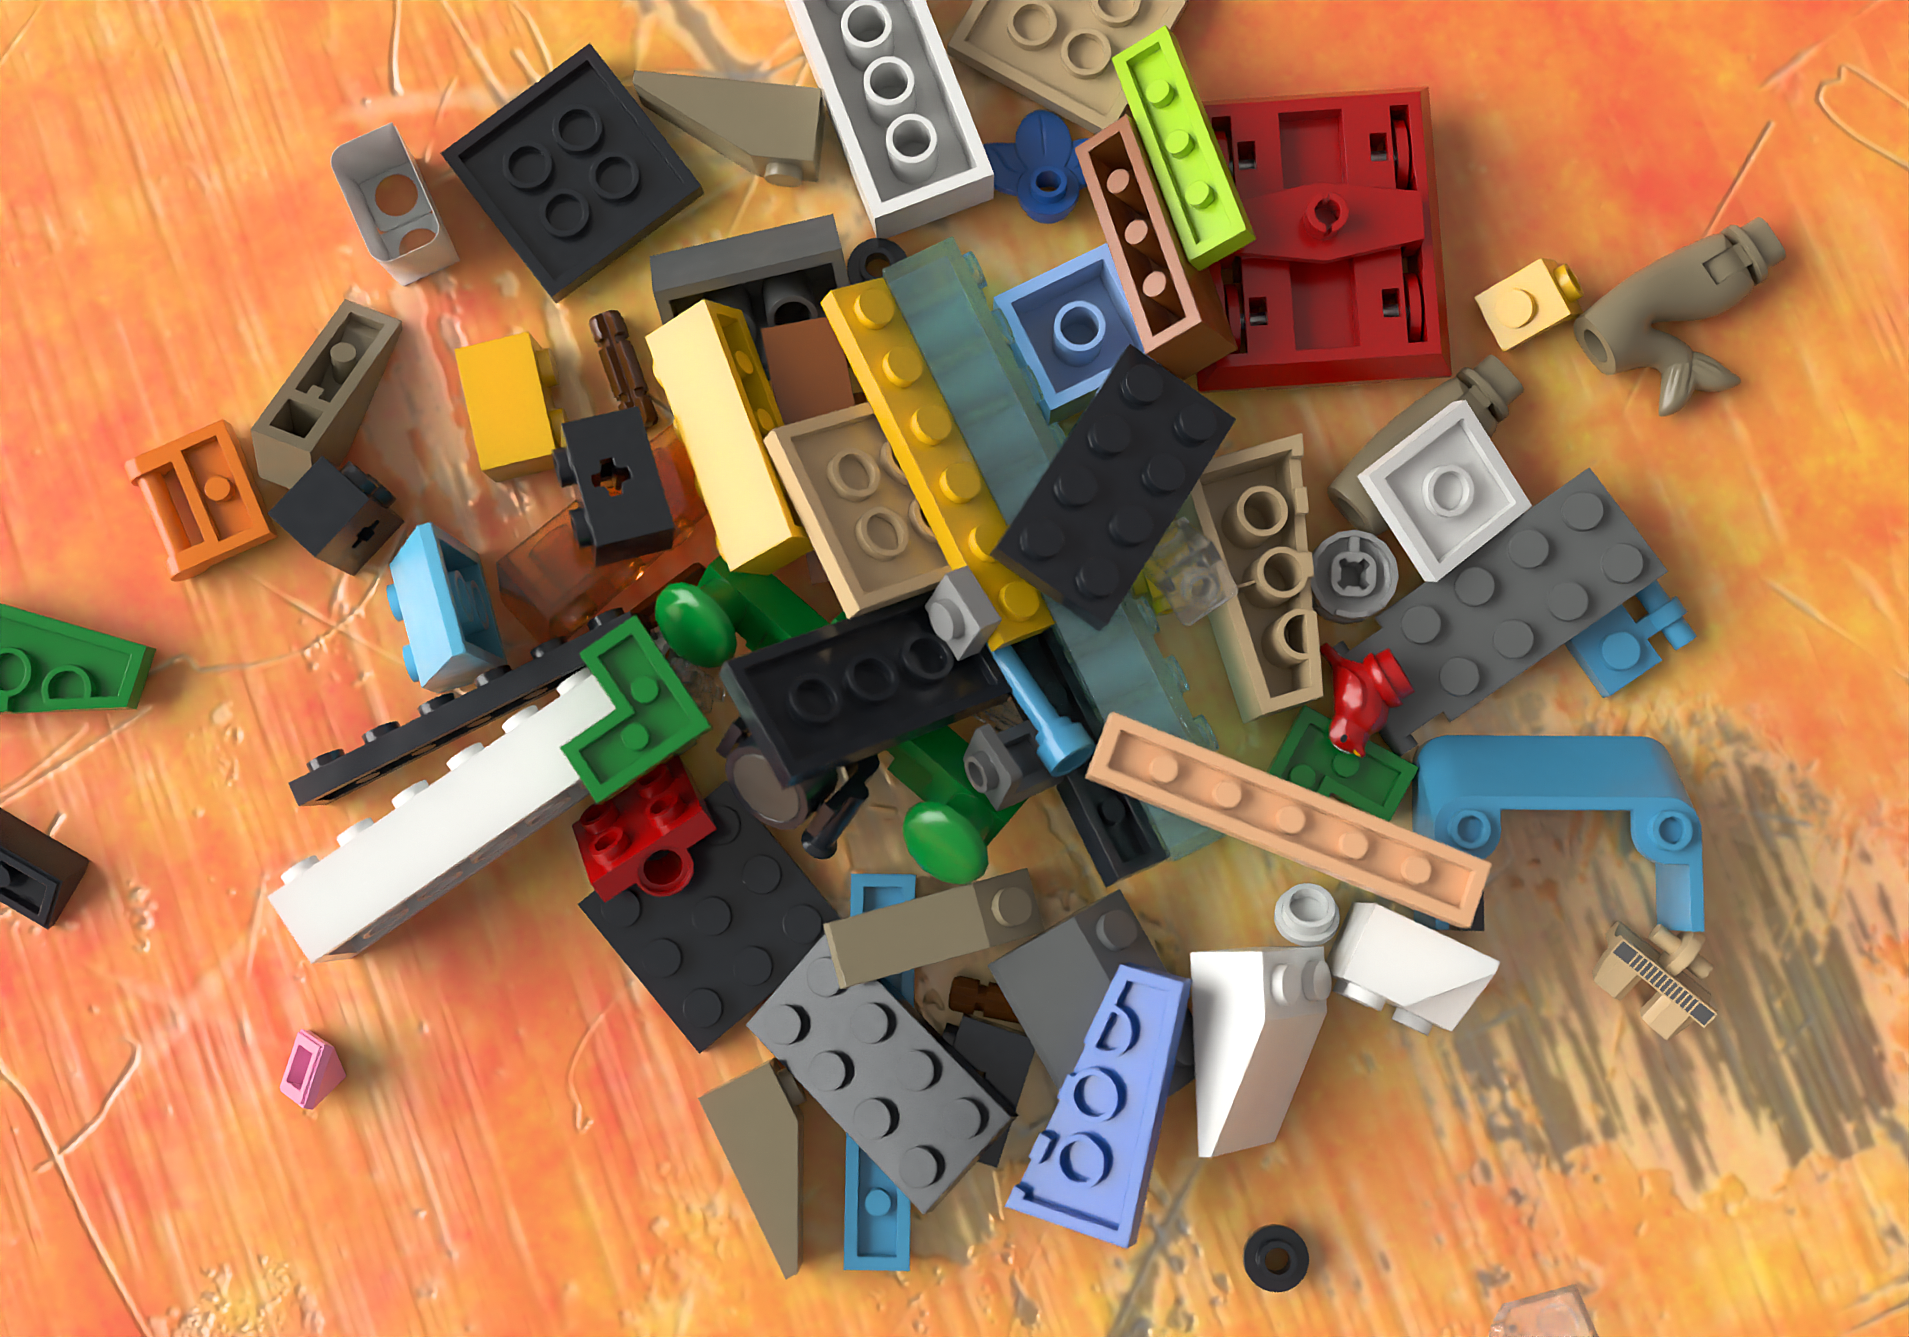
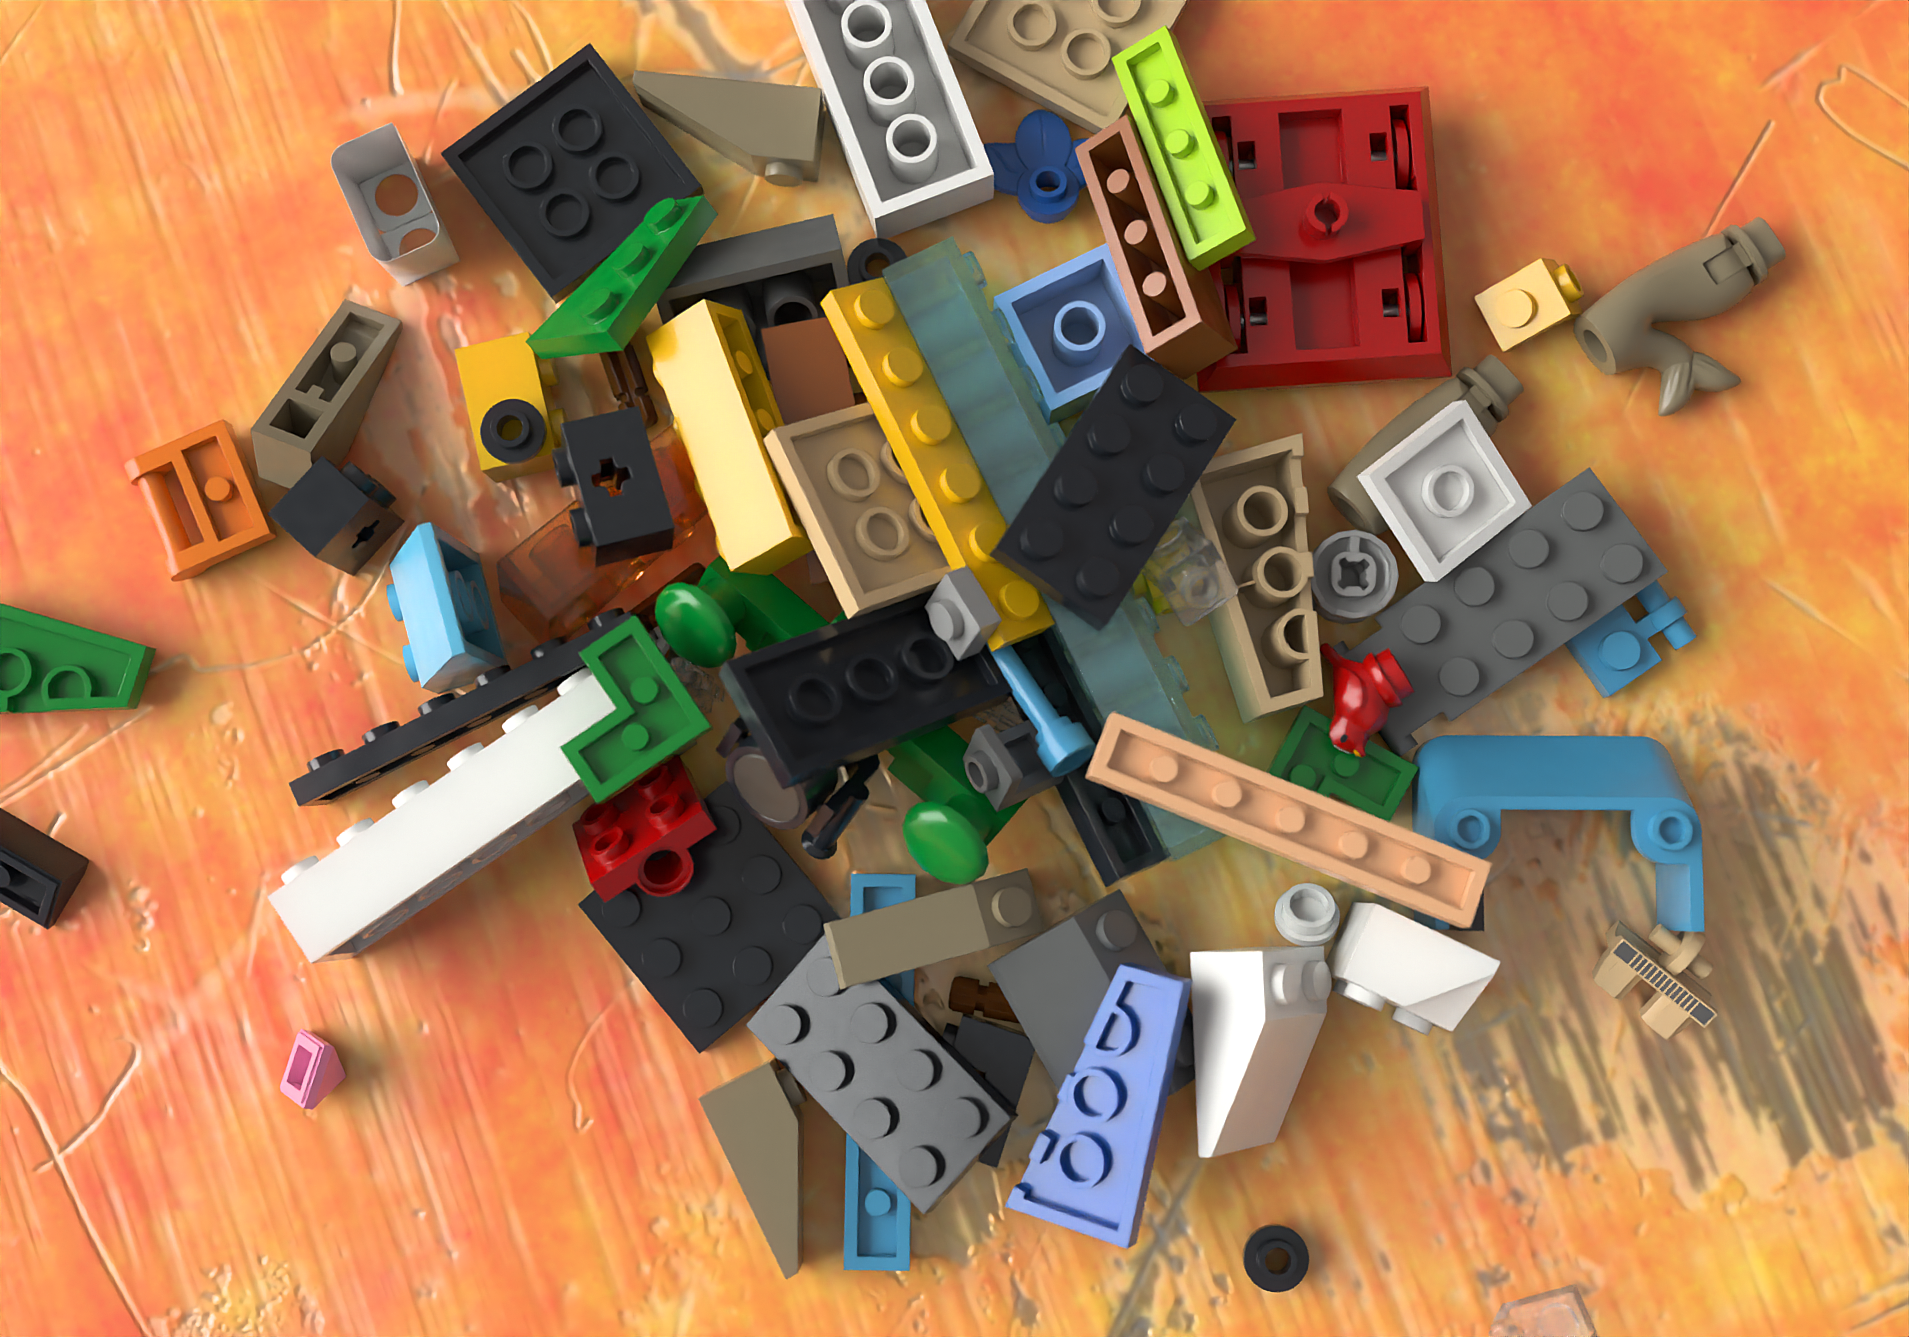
(523, 447): none -> black plate
(627, 284): none -> green wing

